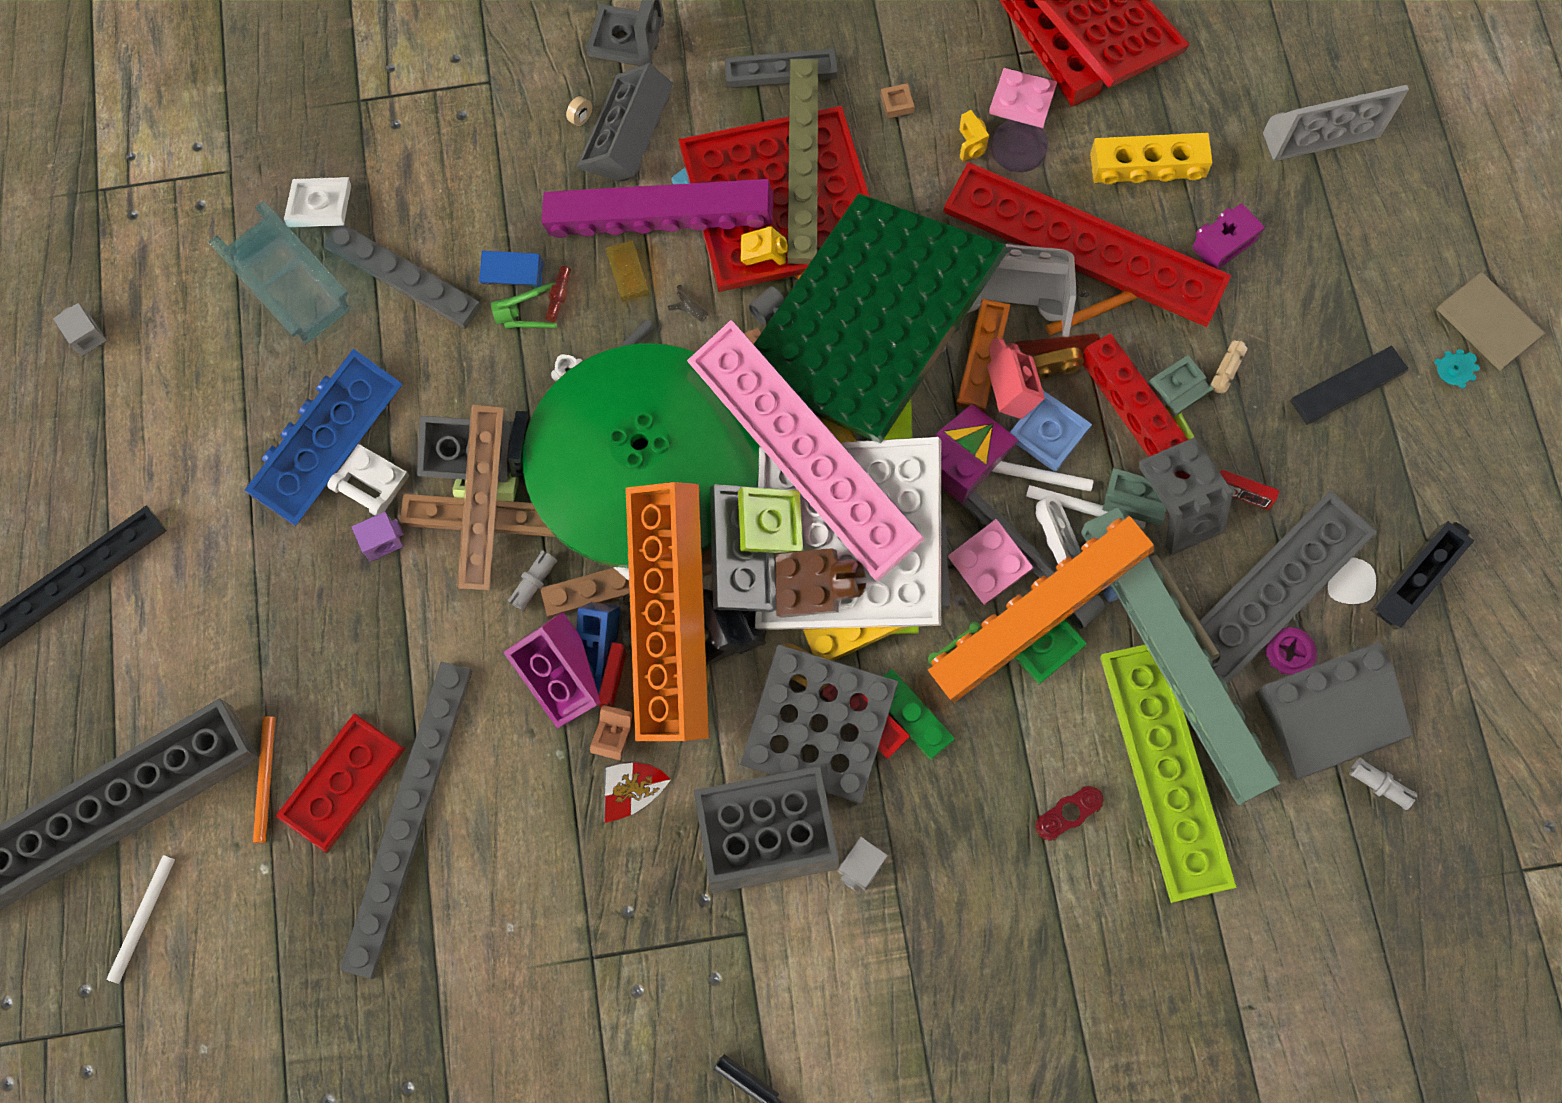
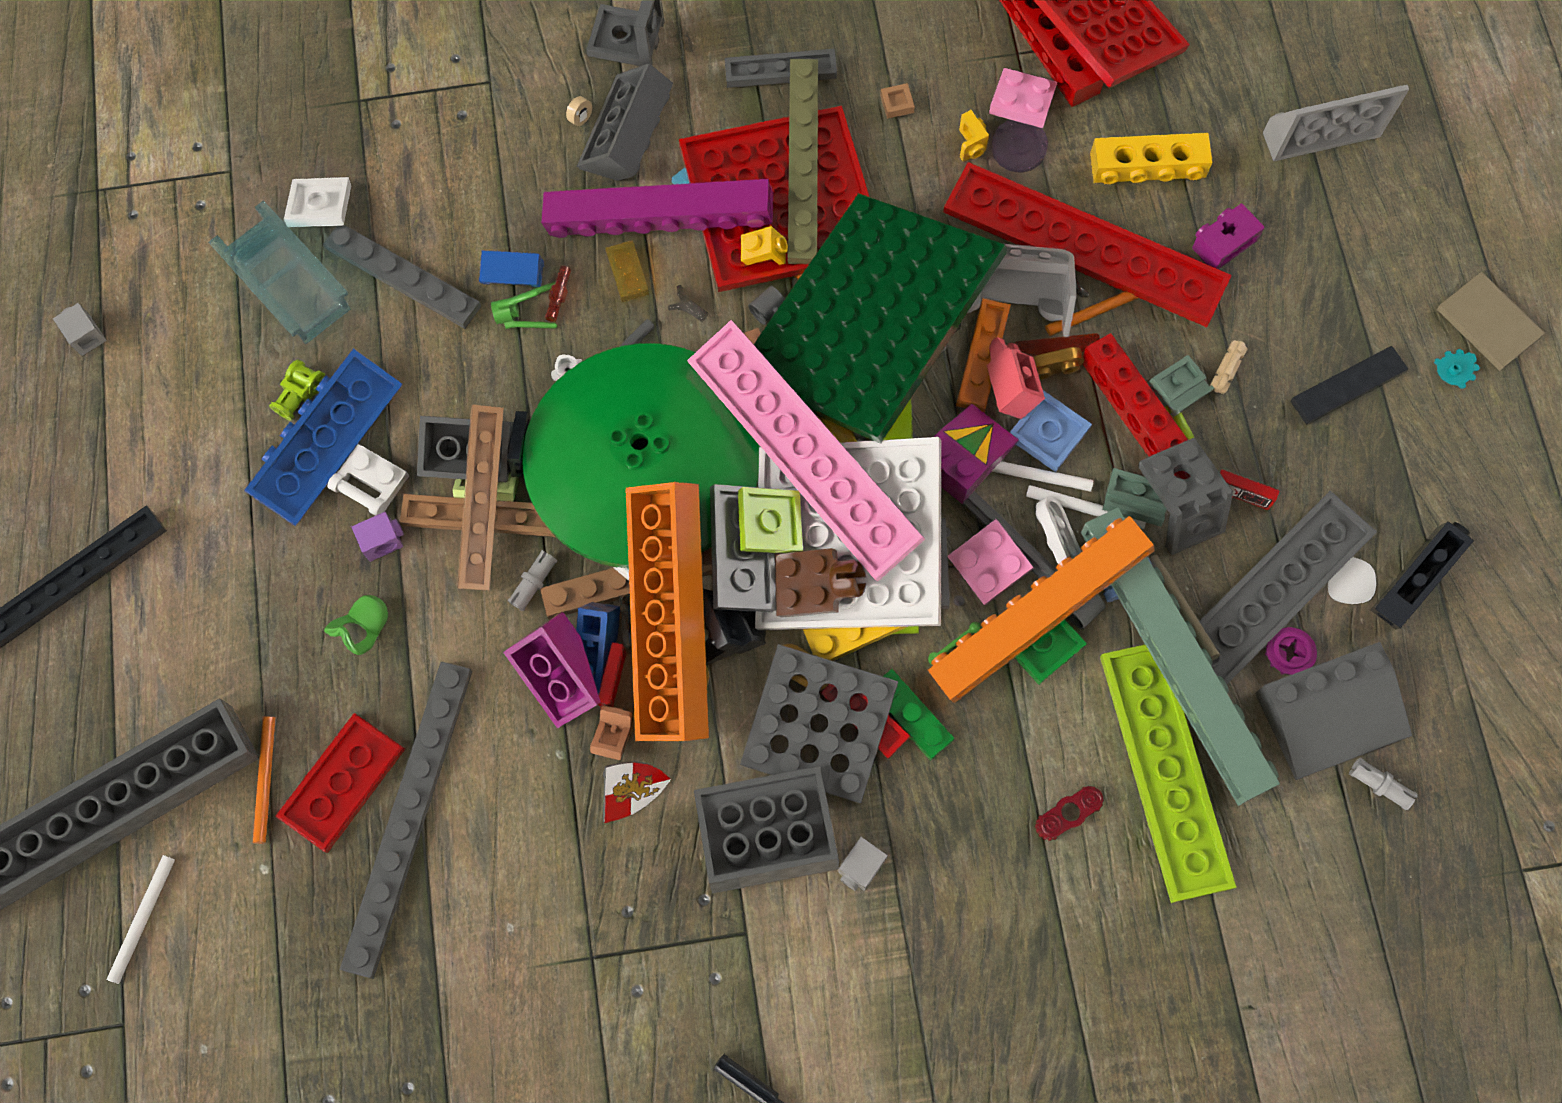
(298, 386): none -> lime connector
(367, 612): none -> bright green piece

